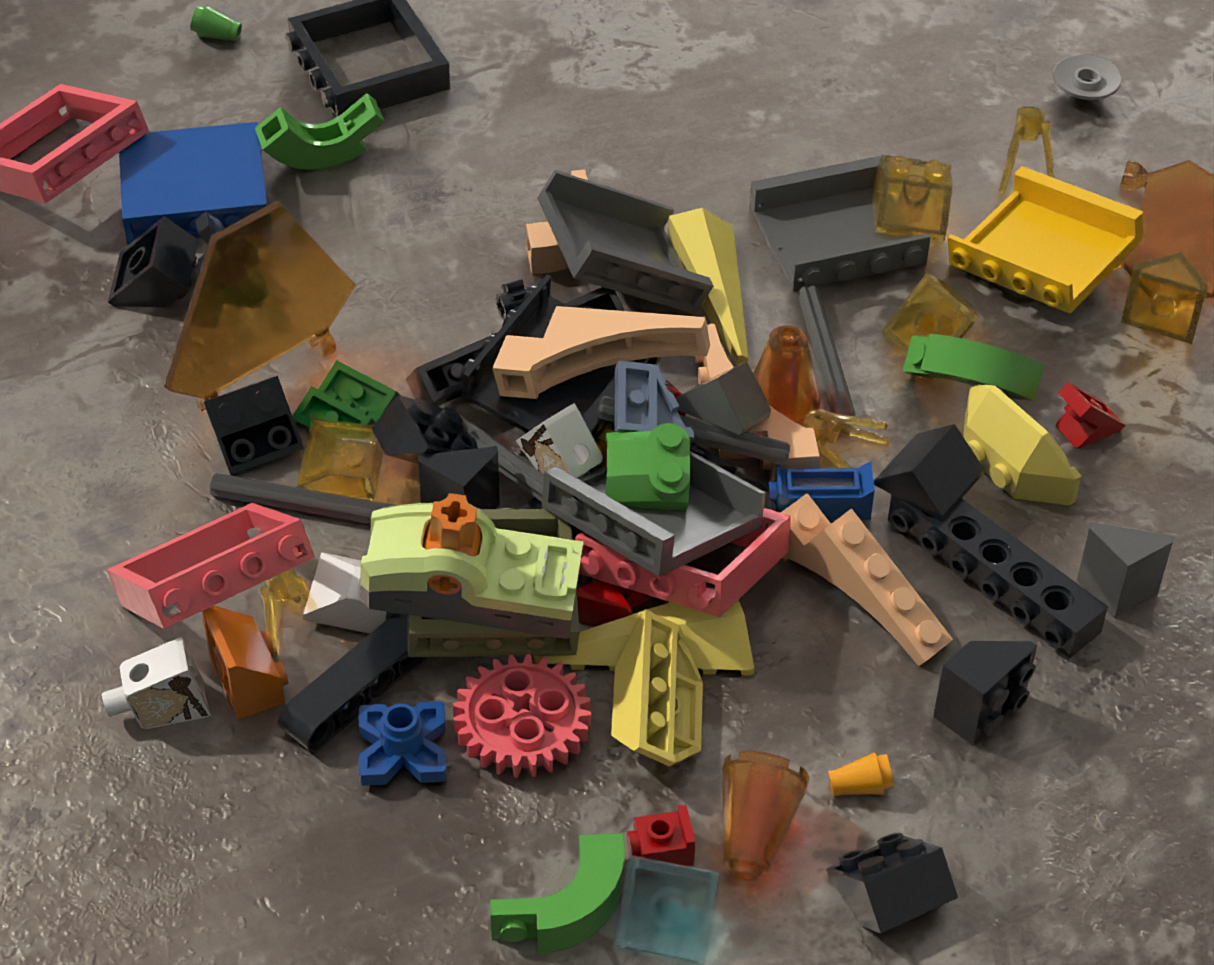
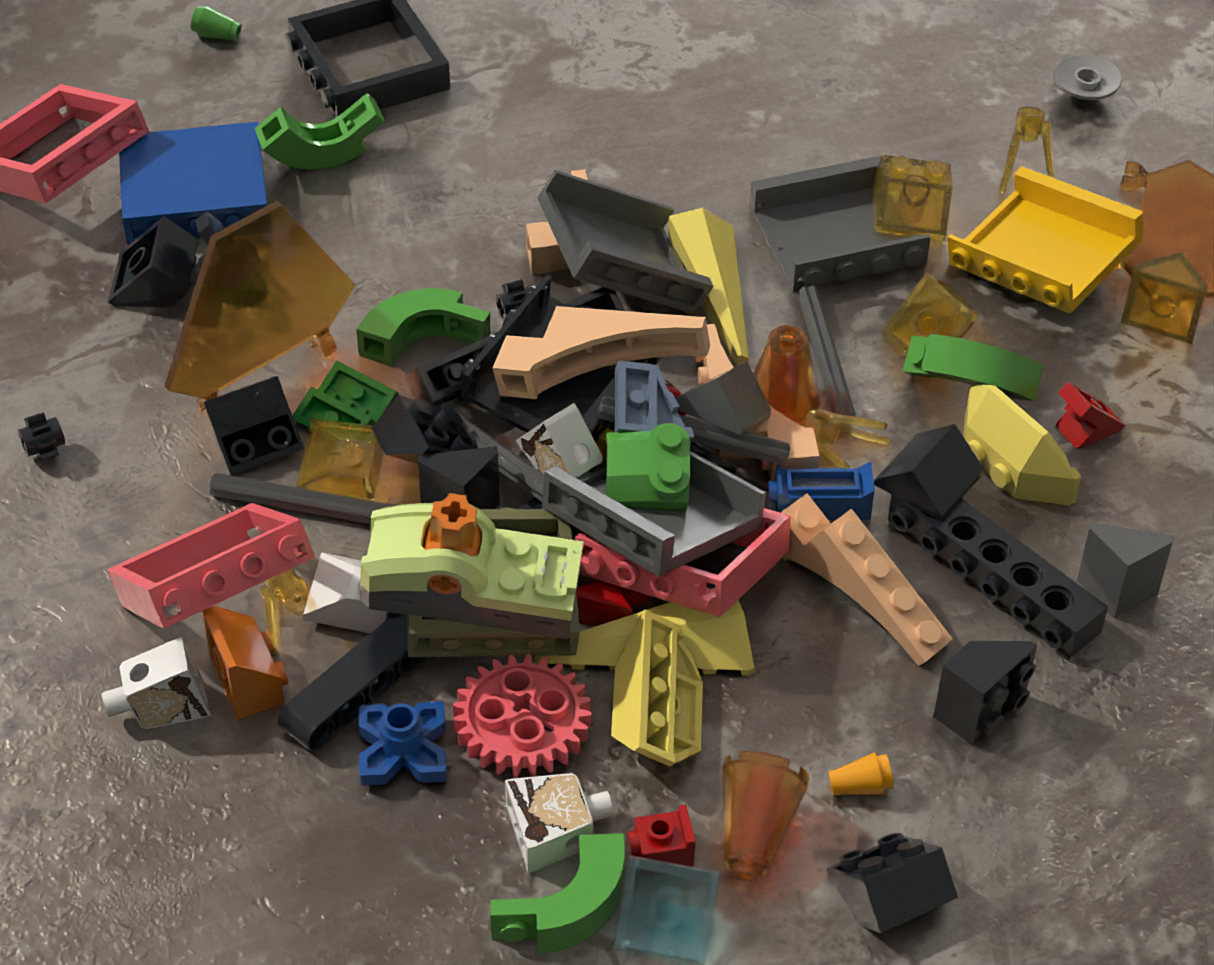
(41, 436): none -> black gear
(415, 316): none -> bright green arch
(551, 815): none -> torso

